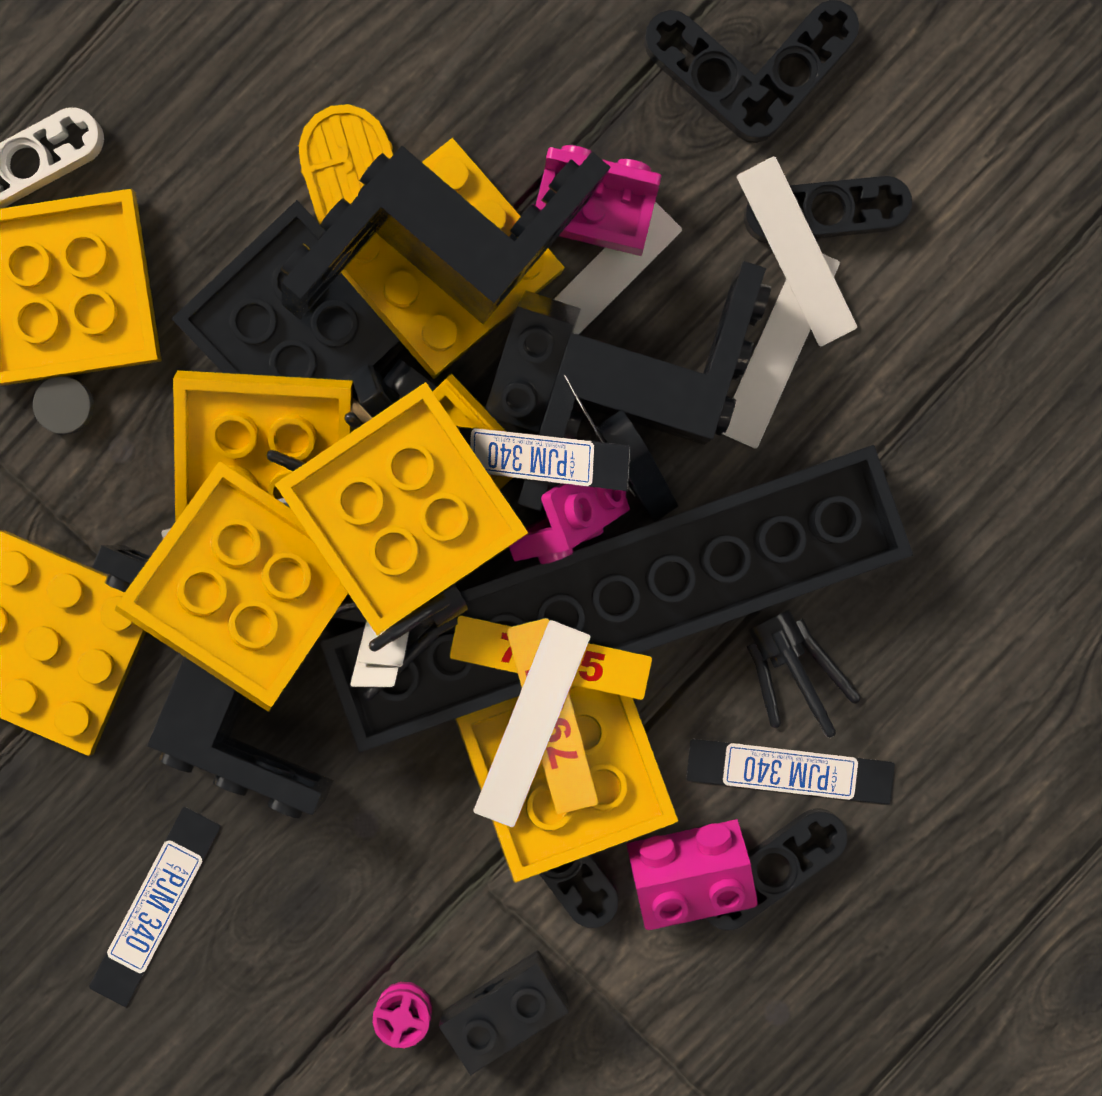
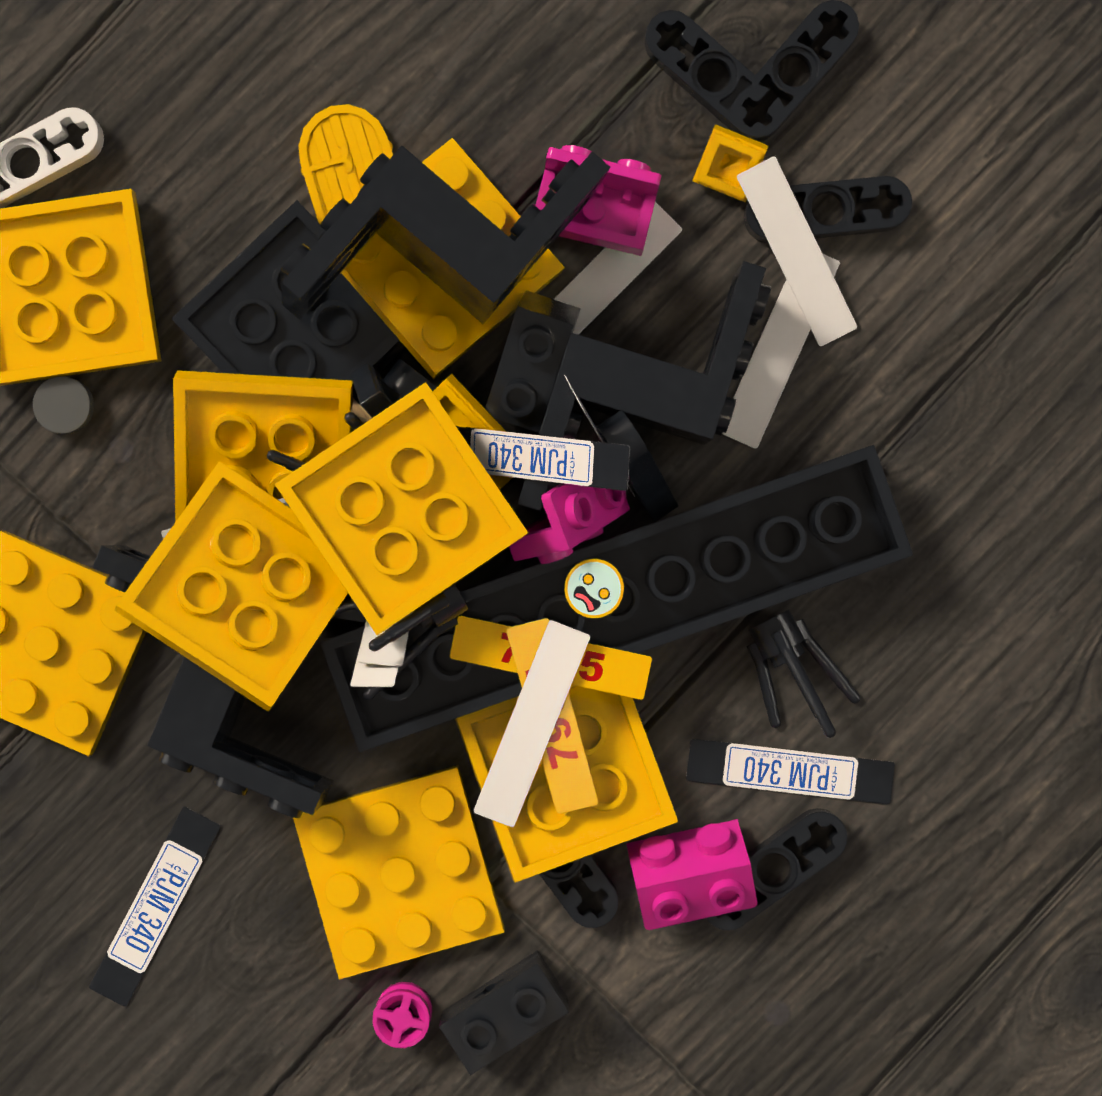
(399, 872): none -> yellow plate
(594, 588): none -> tile
(725, 158): none -> yellow tile

